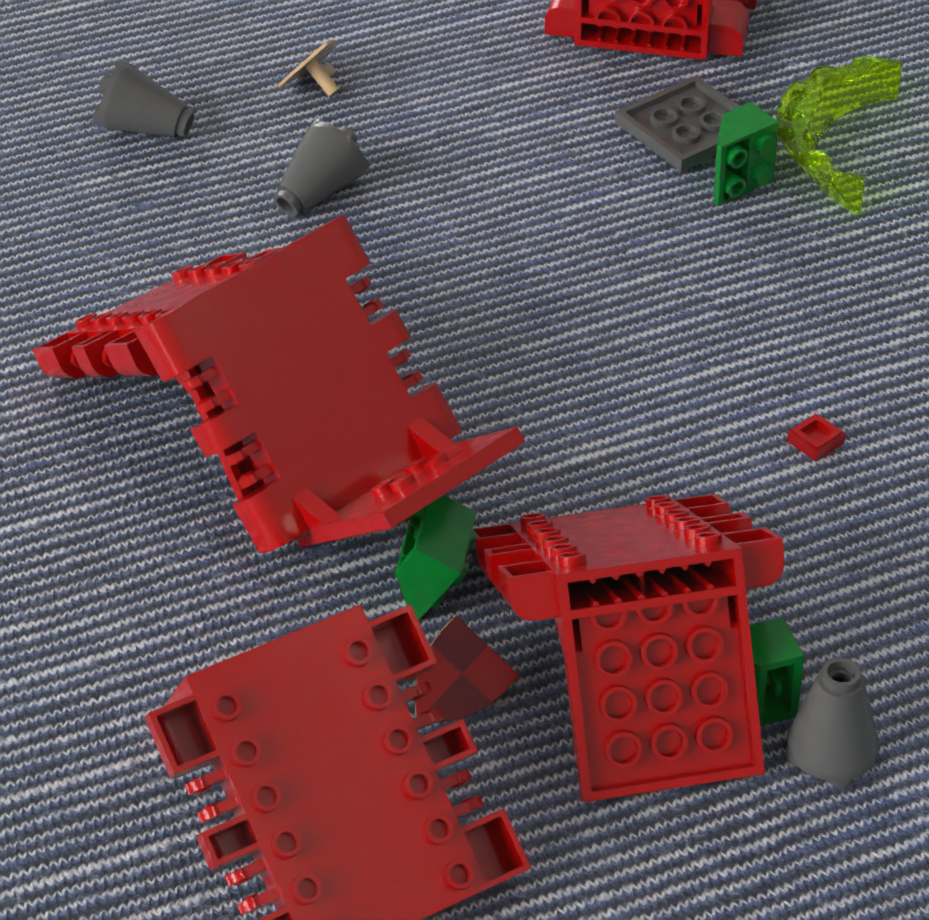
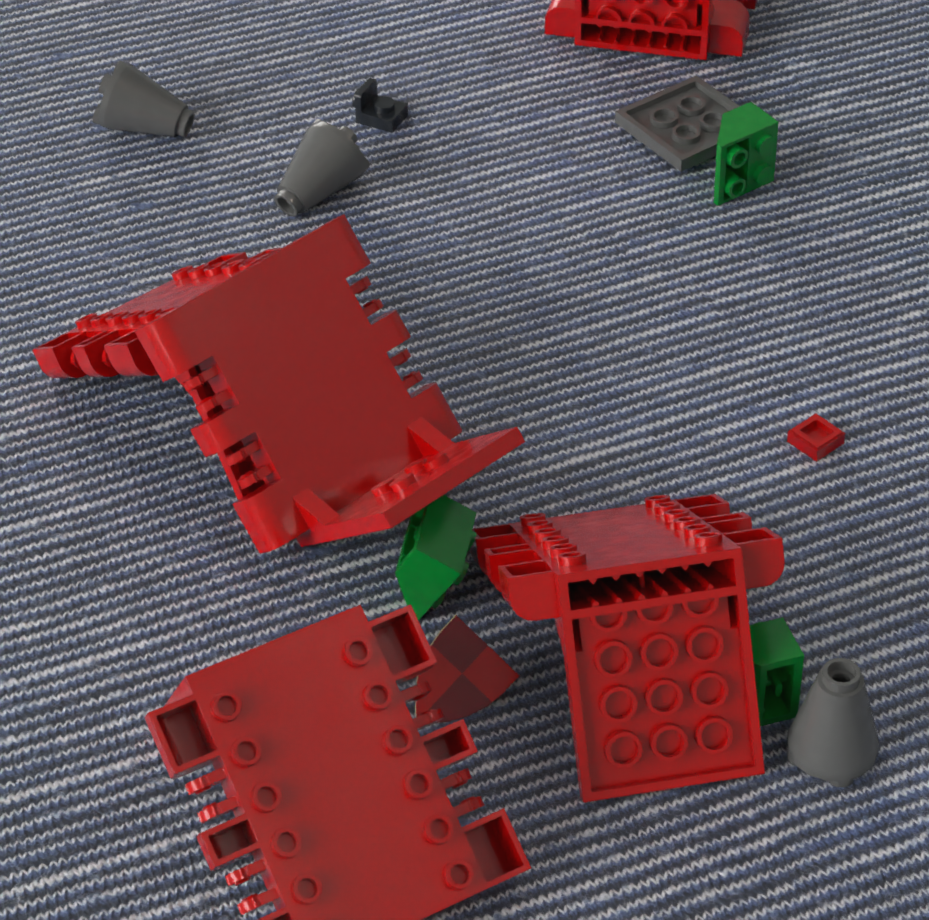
(320, 73): tan shield -> none
(376, 110): none -> black bracket
(821, 99): clear neon green windscreen -> none

